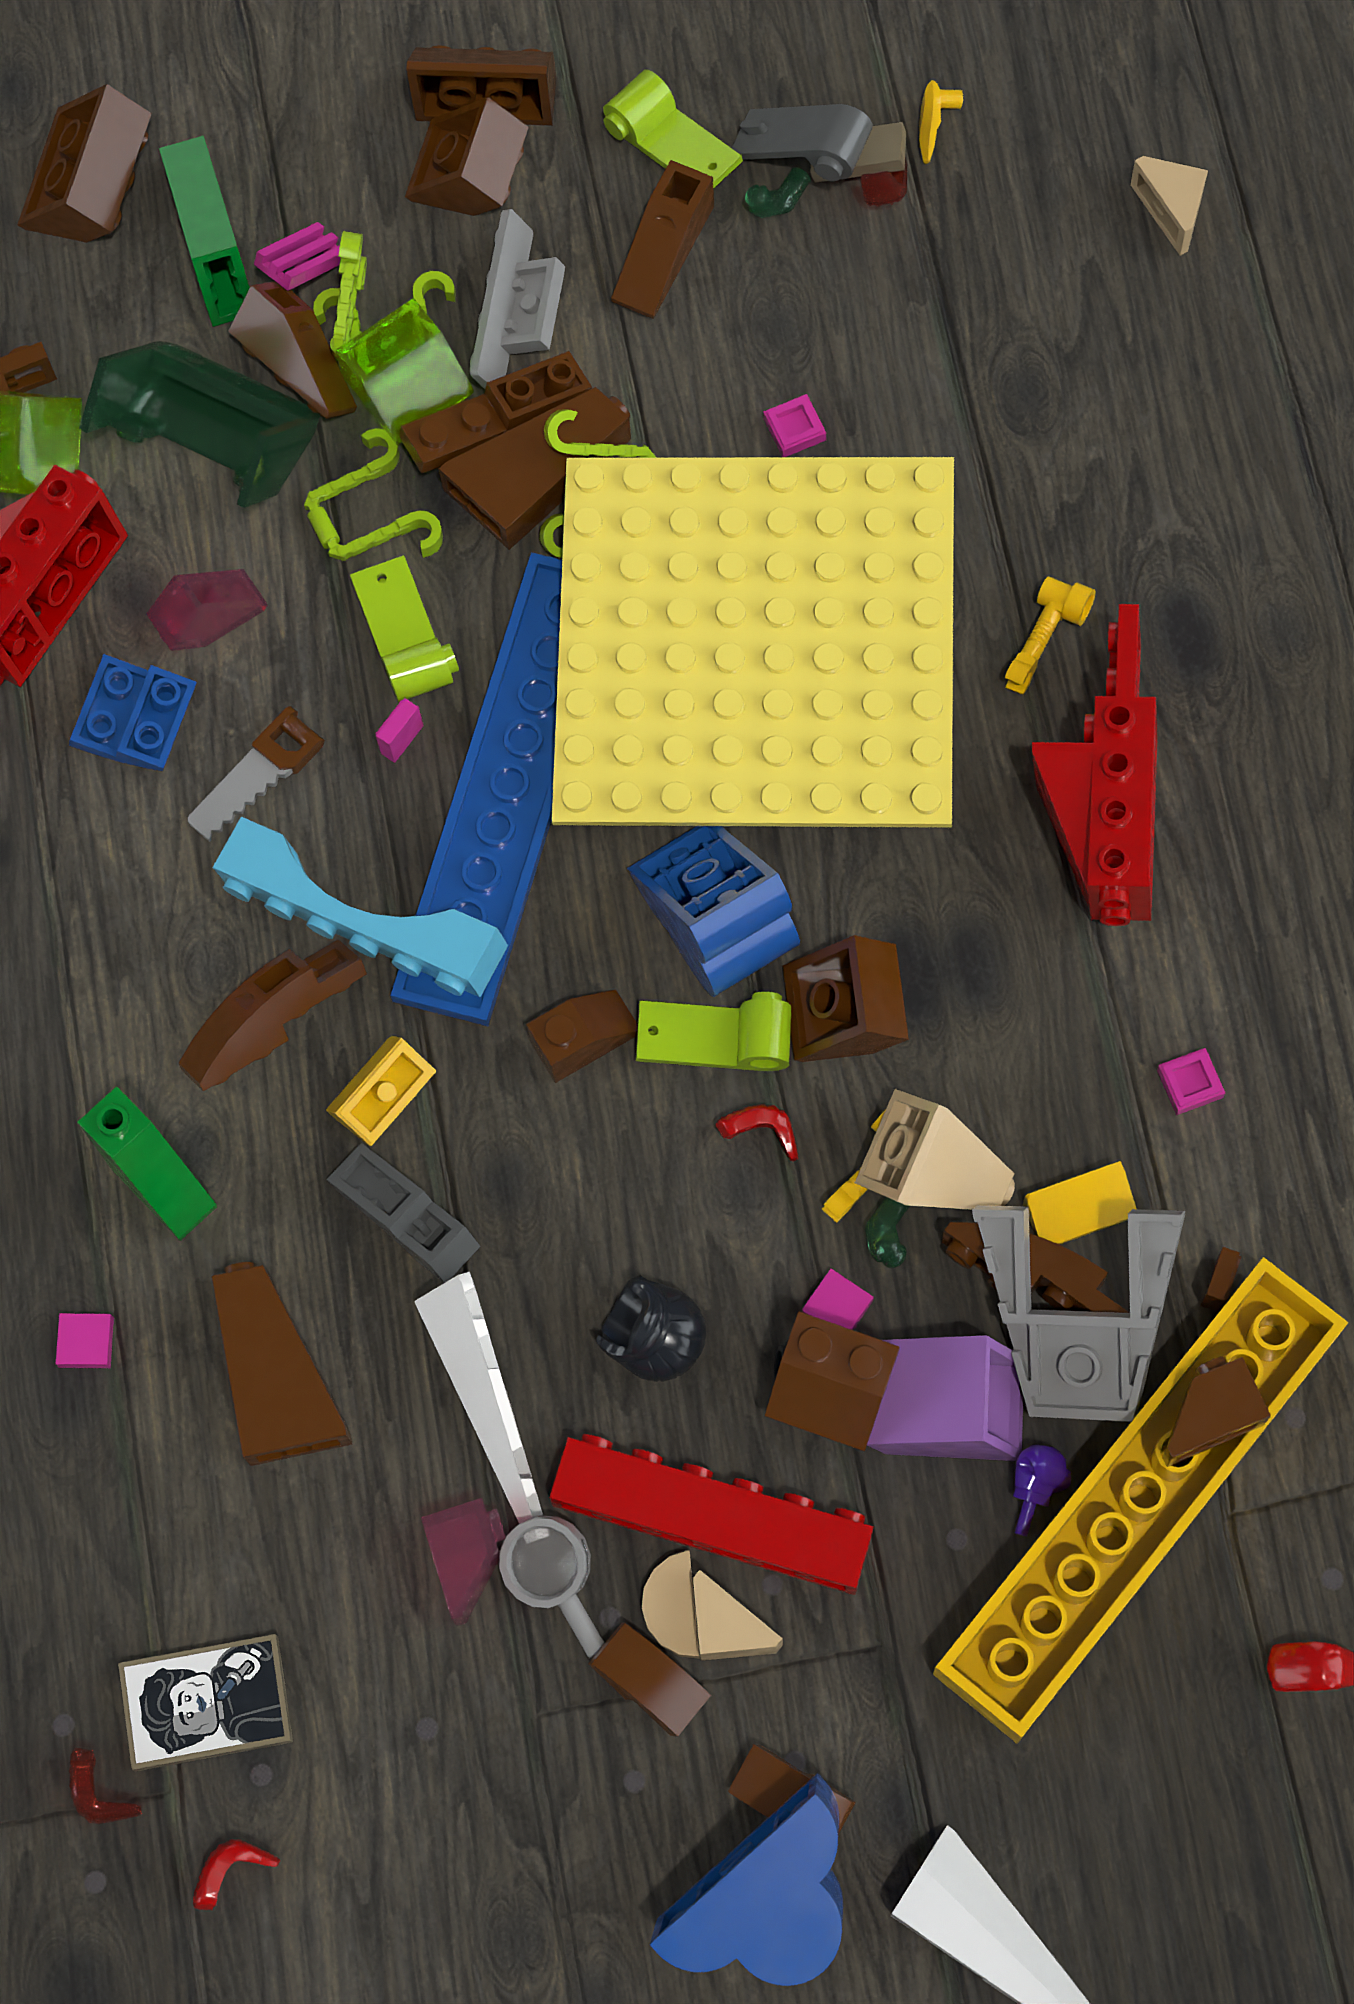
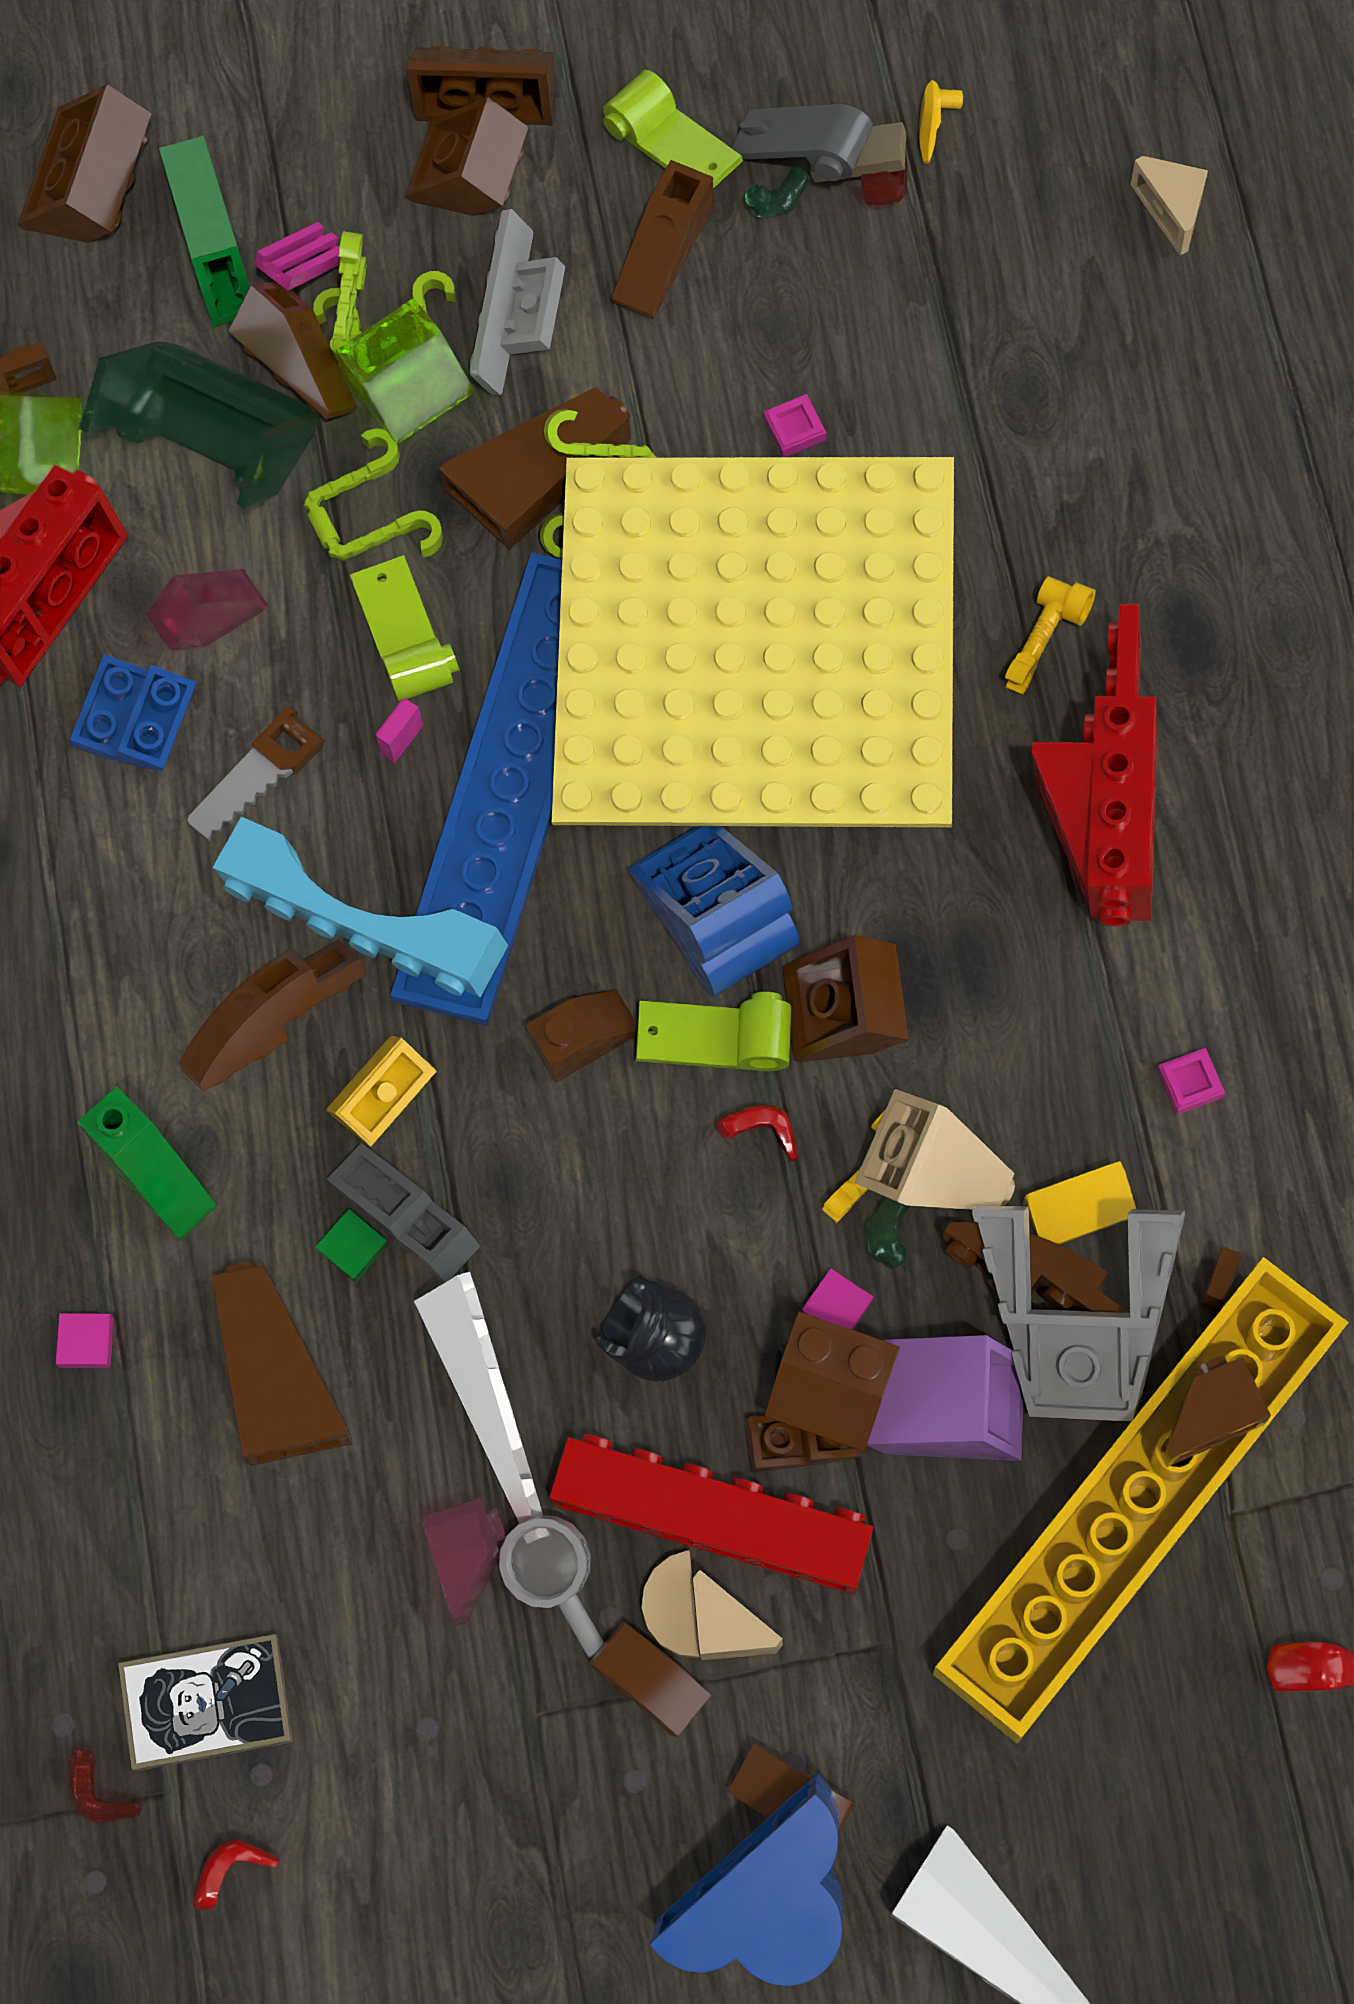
(352, 1245): none -> green tile
(502, 407): reddish brown slope -> none
(782, 1446): none -> reddish brown slope
(1038, 1476): dark purple piece -> none

